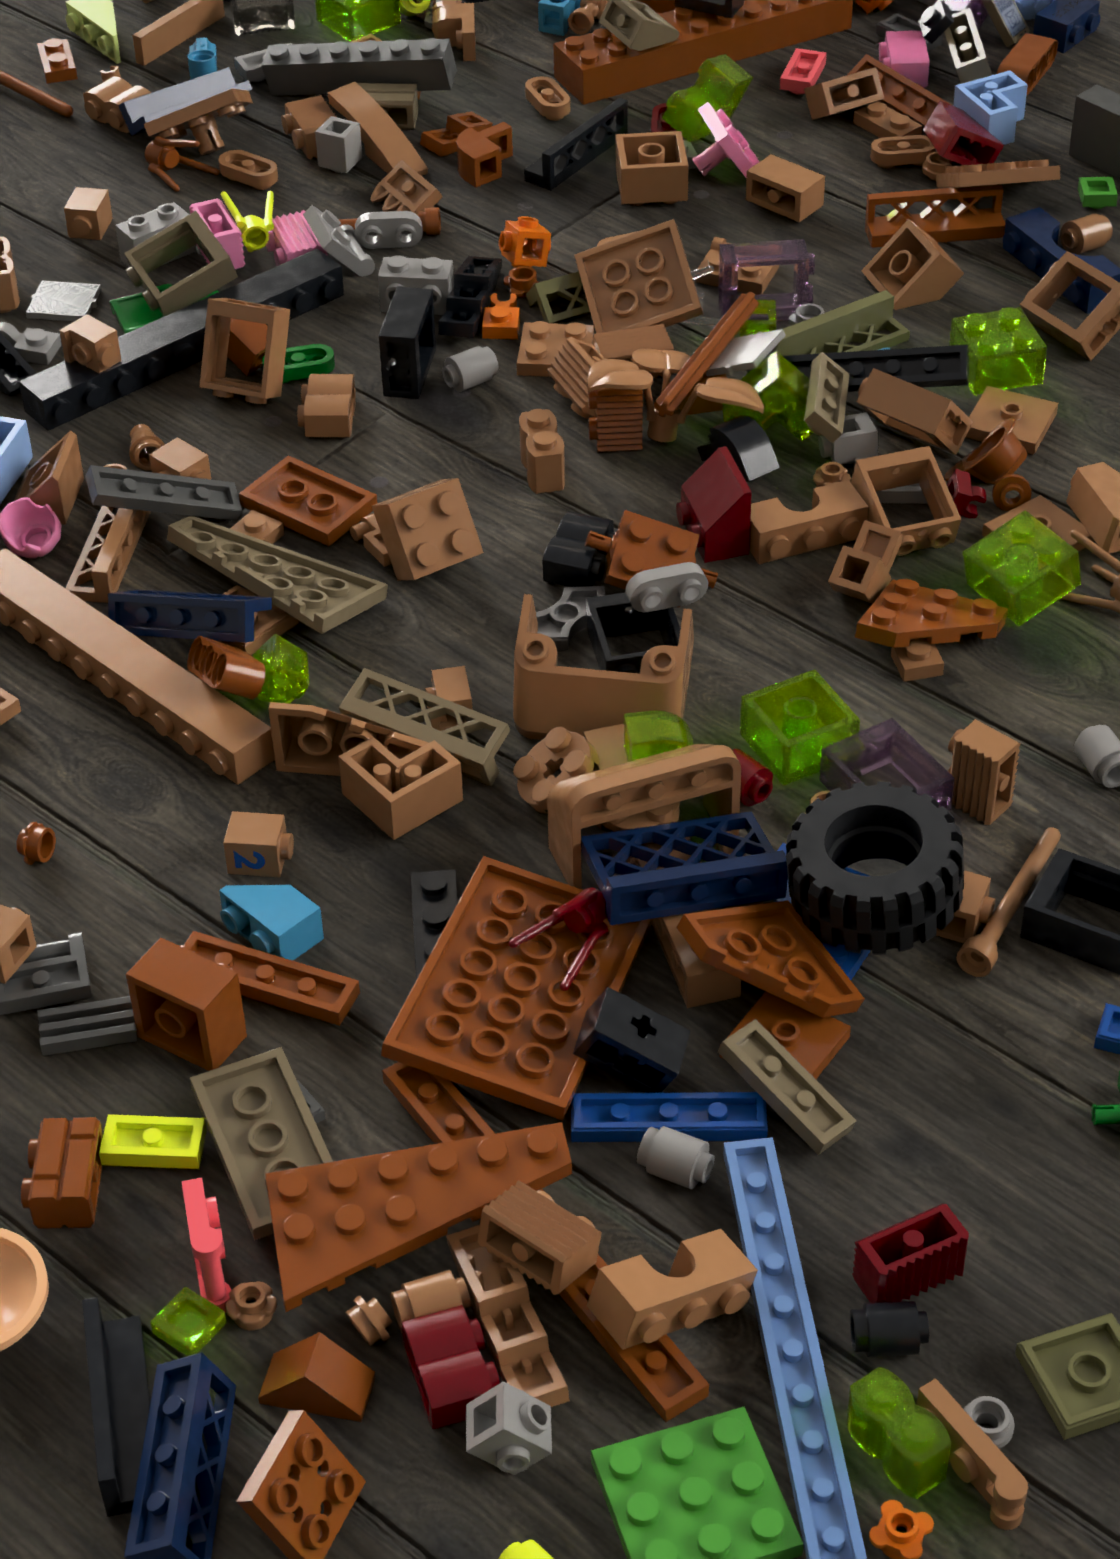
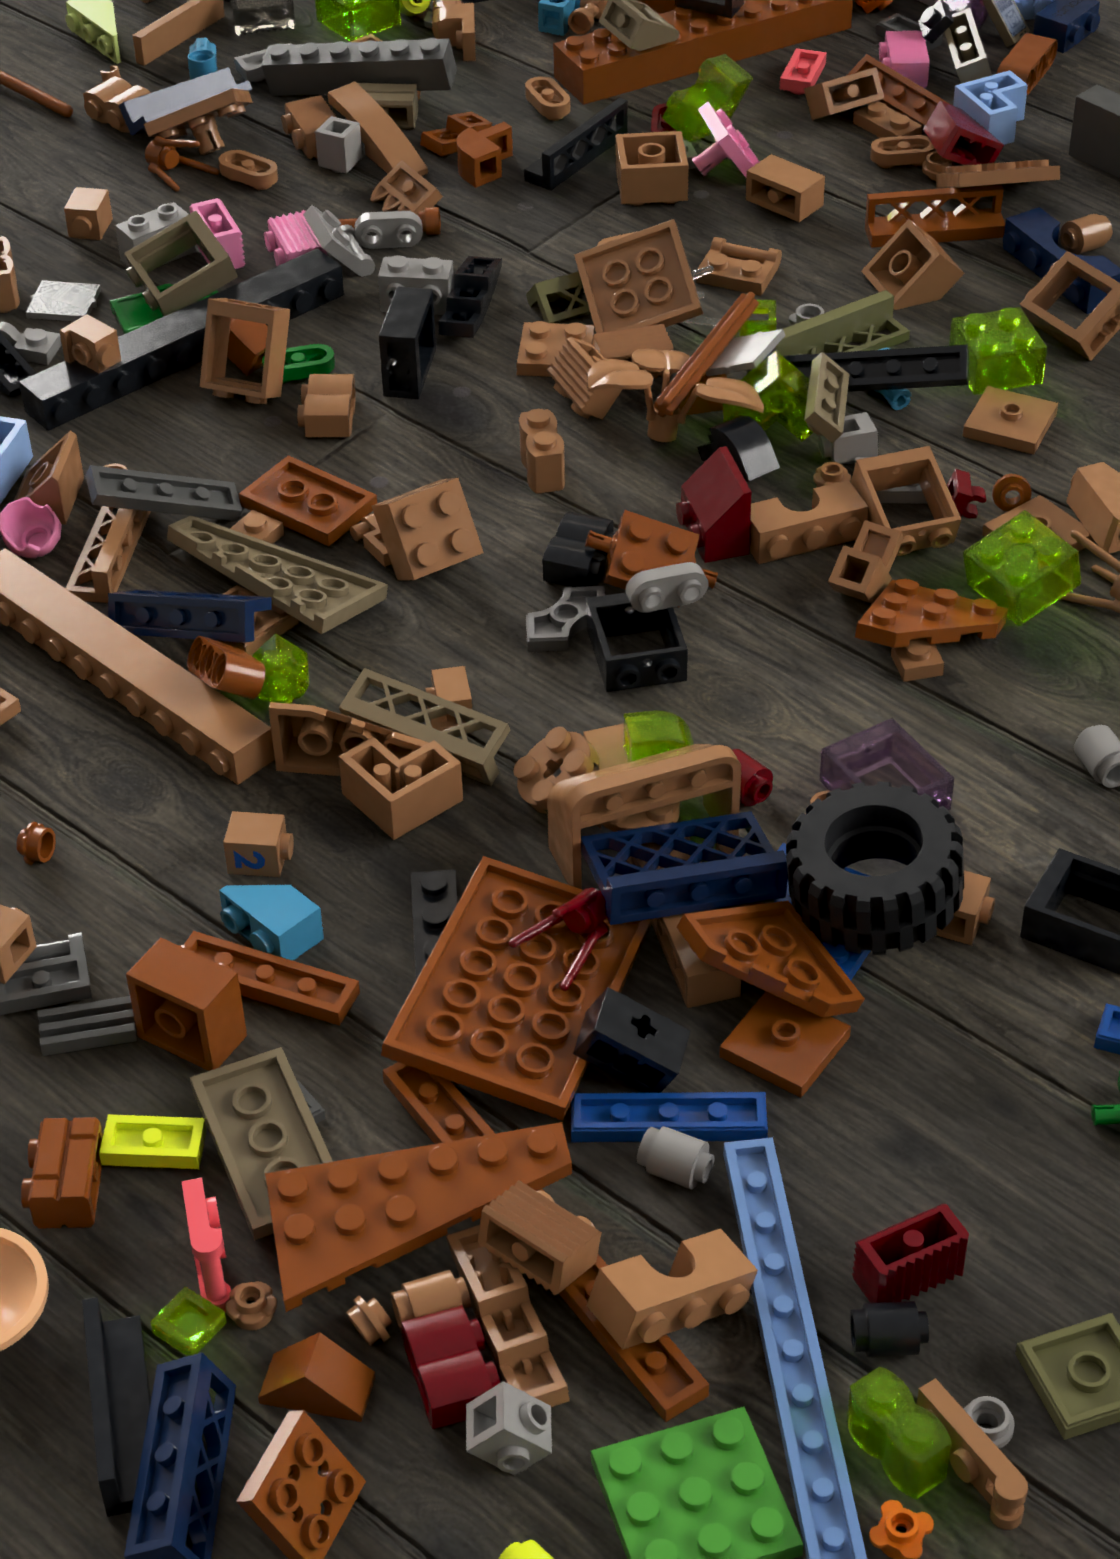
(57, 60): plate -> none
(142, 444): medium nougat cone -> none
(180, 460): medium nougat brick -> none
(252, 227): neon yellow plant -> none
(470, 368): light grey brick -> none
(501, 319): orange plate -> none
(521, 280): dark orange plate -> none
(525, 242): orange brick -> none
(591, 698): medium nougat windscreen -> none
(617, 419): dark orange brick -> none
(766, 254): window -> none
(787, 1086): dark tan plate -> none
(793, 723): clear neon green brick -> none
(914, 411): medium nougat window -> none
(980, 952): medium nougat piece -> none
(983, 771): medium nougat brick -> none
(995, 456): dark orange piece -> none
(1097, 192): bright green plate -> none

